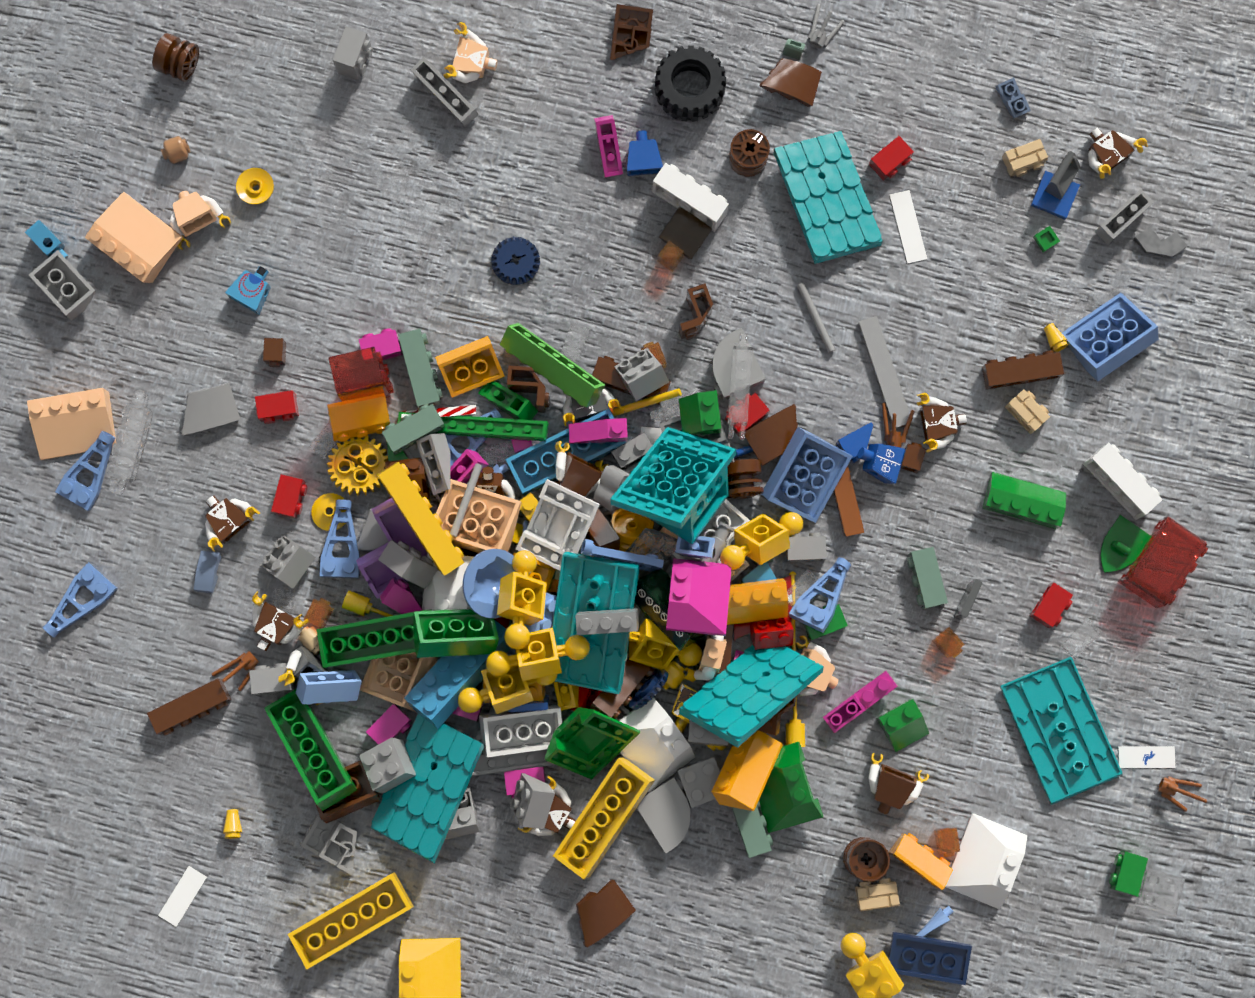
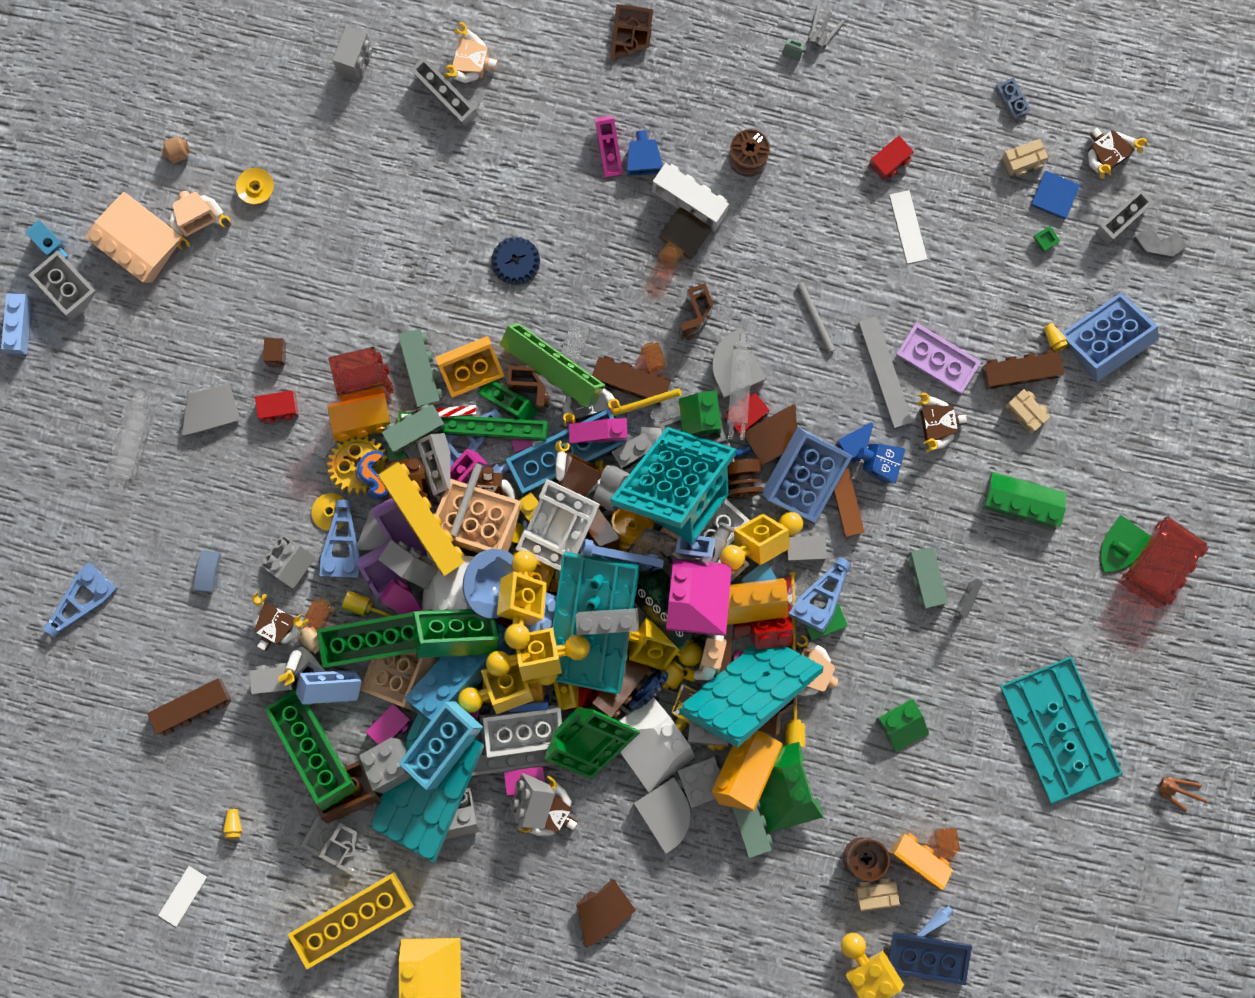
(16, 324): none -> light blue brick
(70, 422): light nougat slope -> none
(77, 492): medium blue plate -> none
(175, 57): reddish brown wheel -> none
(226, 519): torso -> none
(246, 661): dark orange plant -> none
(250, 289): dark azure torso -> none
(289, 496): red brick -> none
(368, 477): none -> blue animal
(385, 342): dark pink brick -> none
(440, 745): none -> medium azure brick
(603, 818): yellow brick -> none
(641, 374): light grey slope -> none
(690, 60): black tyre -> none
(793, 81): reddish brown slope -> none
(828, 197): piece -> none
(860, 701): dark pink slope -> none
(893, 786): reddish brown torso -> none
(894, 437): dark orange plant -> none
(913, 457): reddish brown brick -> none
(938, 358): none -> lavender plate
(948, 643): clear orange brick -> none
(987, 861): white slope -> none
(1051, 605): red brick -> none
(1063, 176): dark grey tile -> none
(1123, 481): white brick -> none
(1128, 873): green brick -> none
(1146, 756): white sticker -> none

